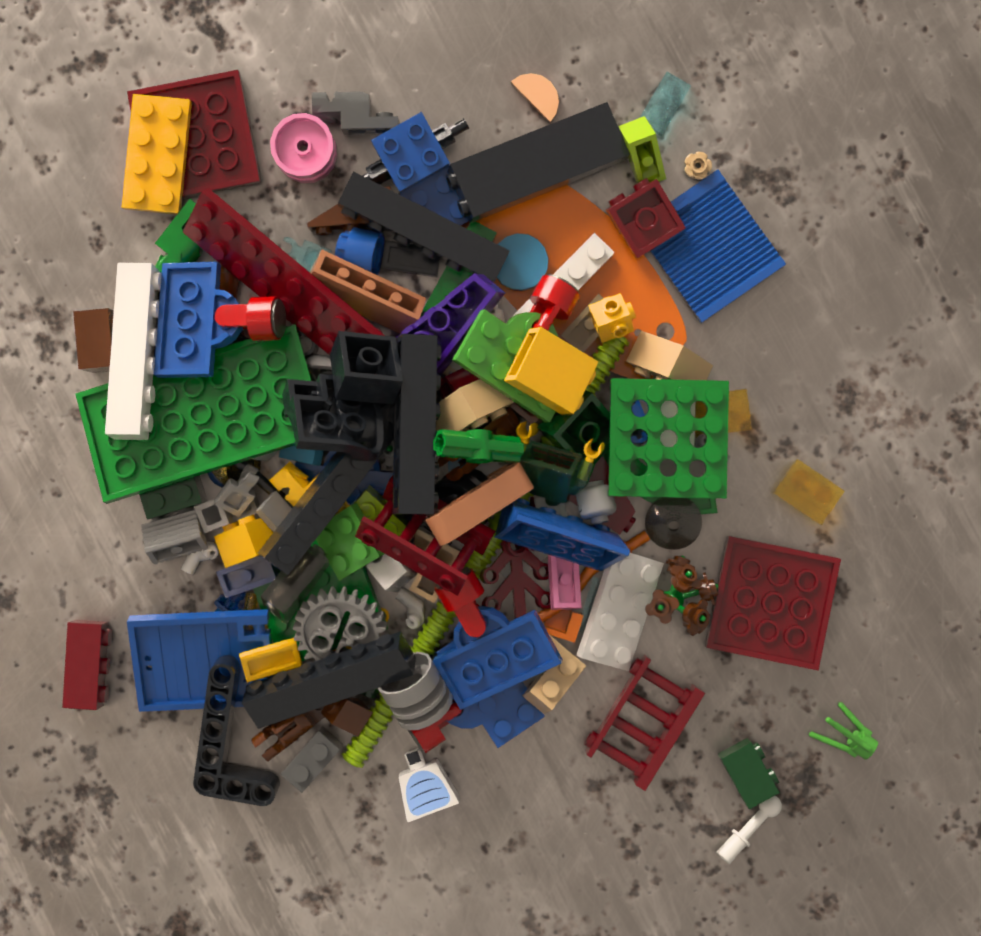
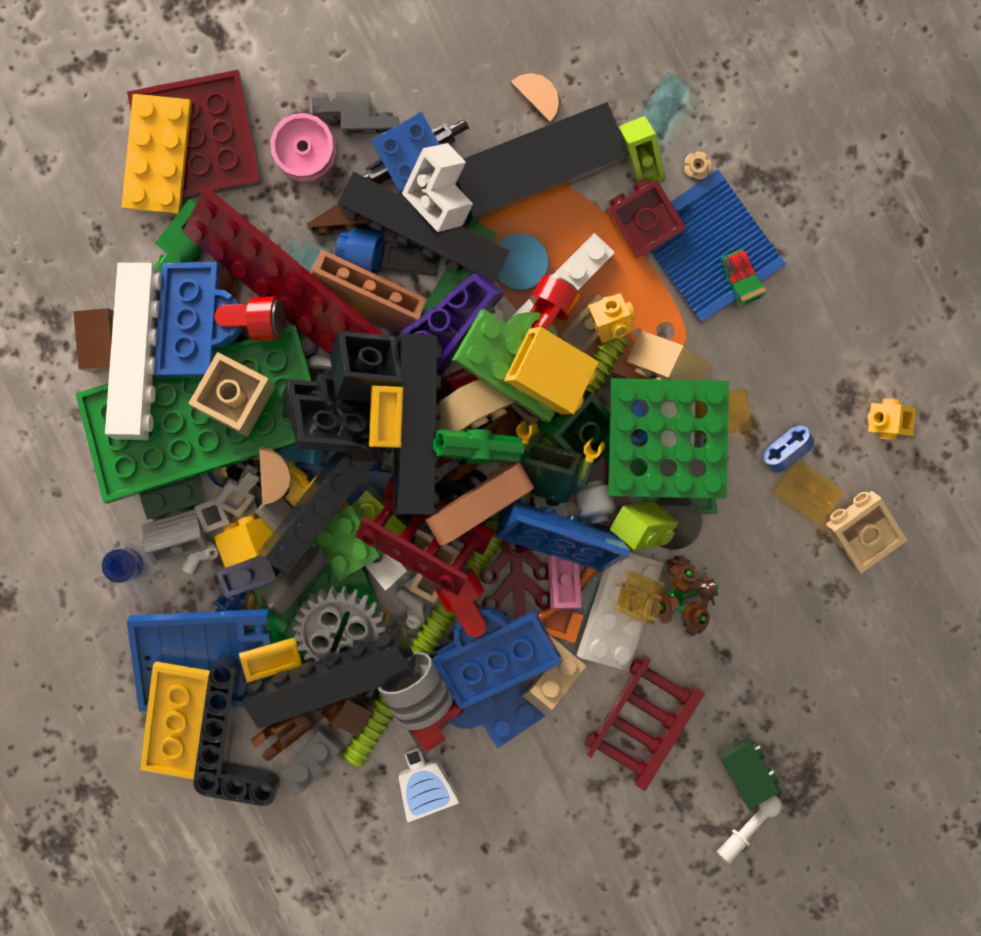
(86, 664): dark red brick -> none
(122, 565): none -> clear blue piece
(174, 720): none -> yellow plate
(232, 394): none -> tan brick
(274, 475): none -> light nougat tile
(386, 416): none -> yellow tile
(433, 188): none -> white brick
(640, 597): none -> clear yellow plate
(644, 525): none -> lime brick
(742, 278): none -> leg
(773, 603): dark red plate -> none
(788, 449): none -> blue beam
(859, 742): bright green plant -> none
(866, 530): none -> tan plate
(891, 419): none -> yellow brick

